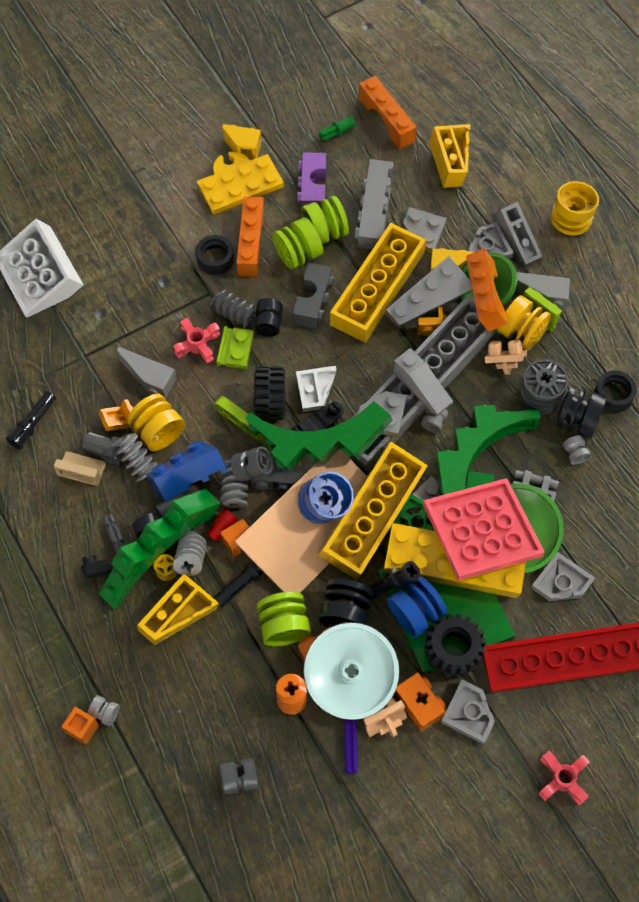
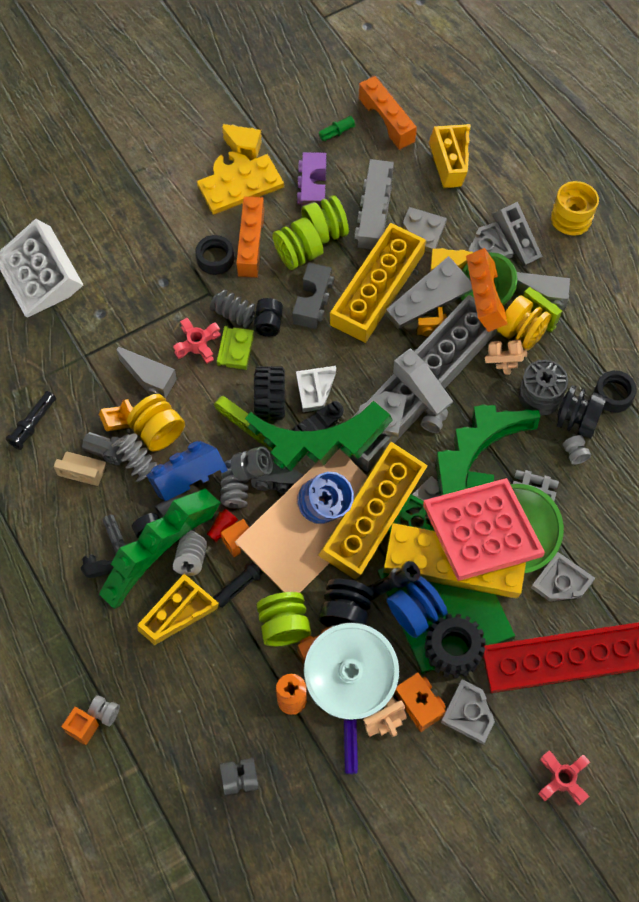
(163, 563): yellow wheel -> none

